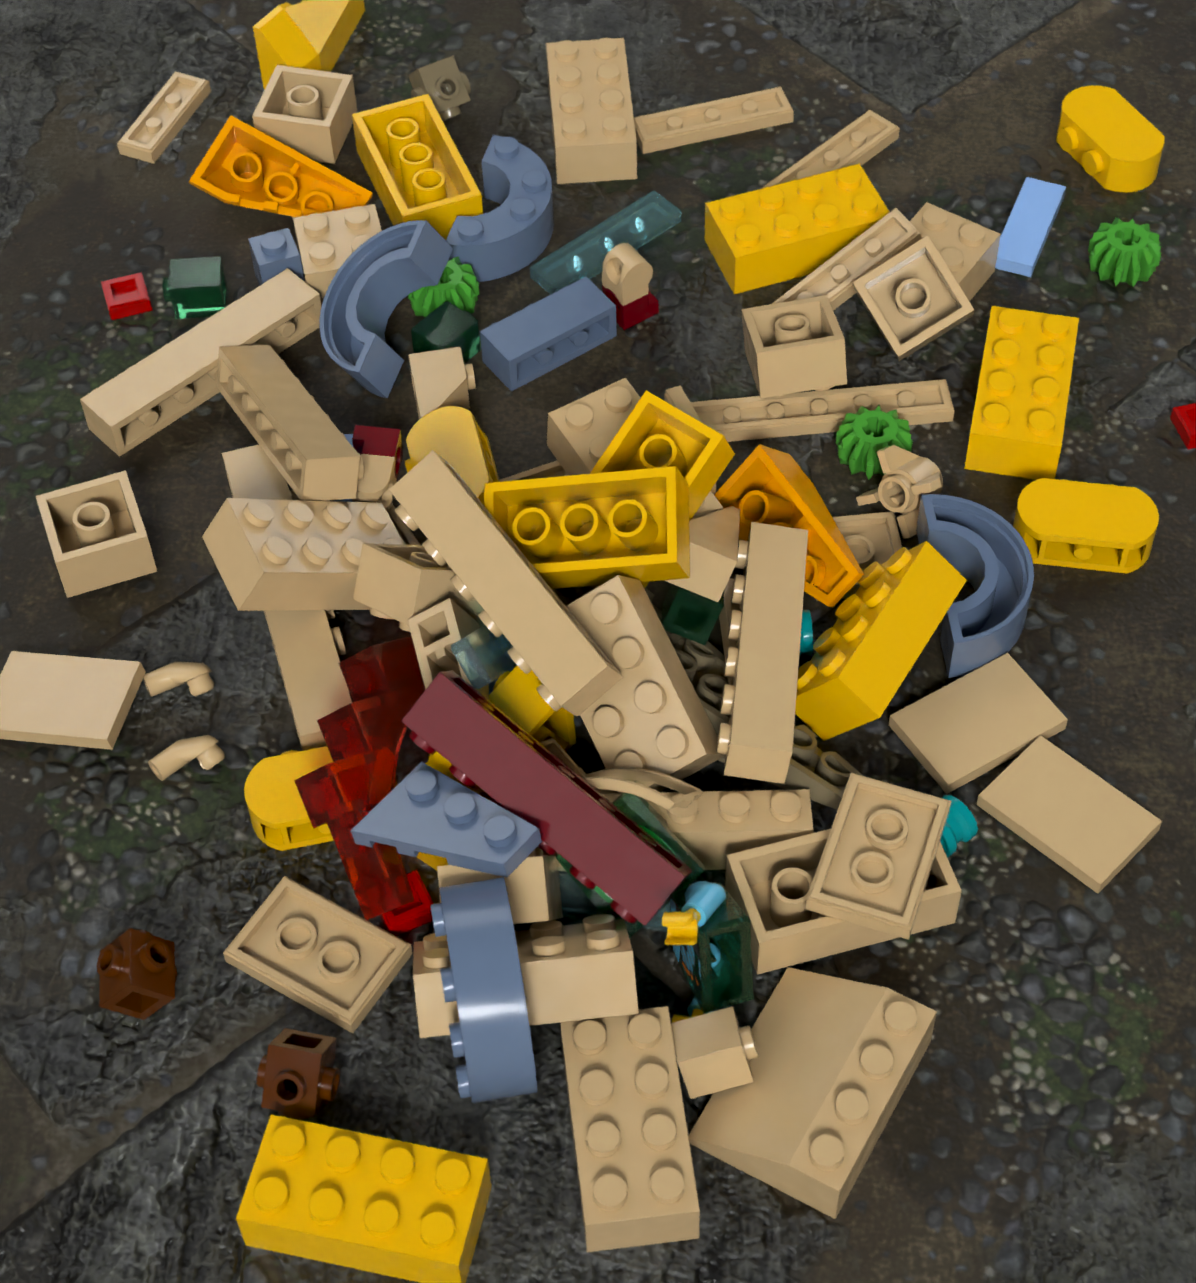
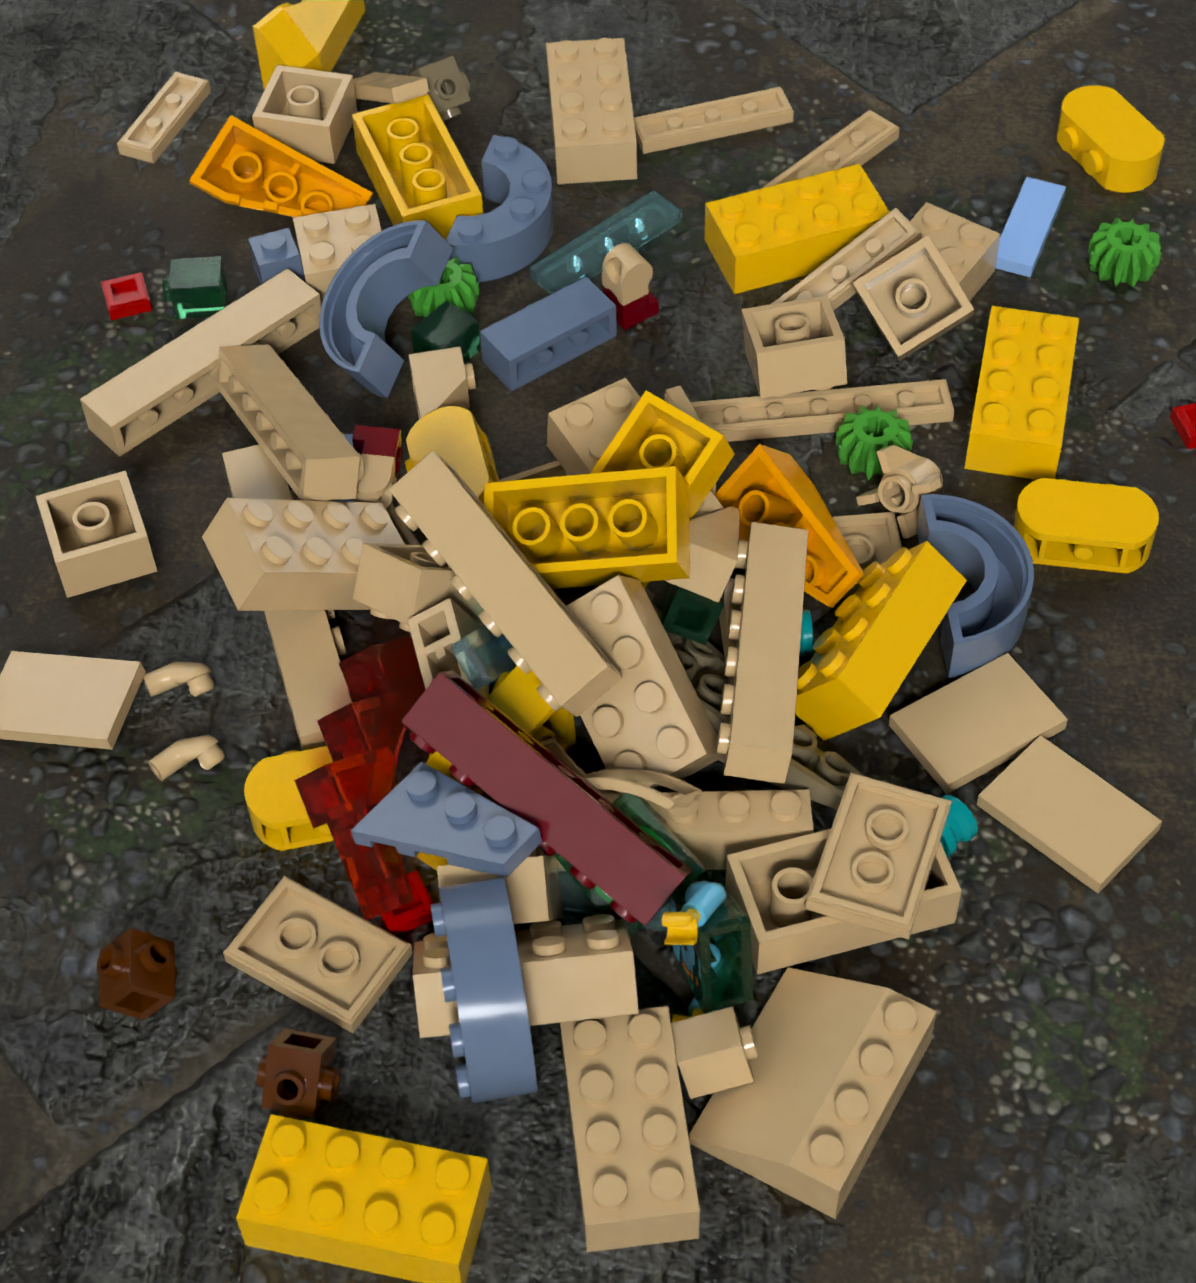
(389, 87): none -> tan tile

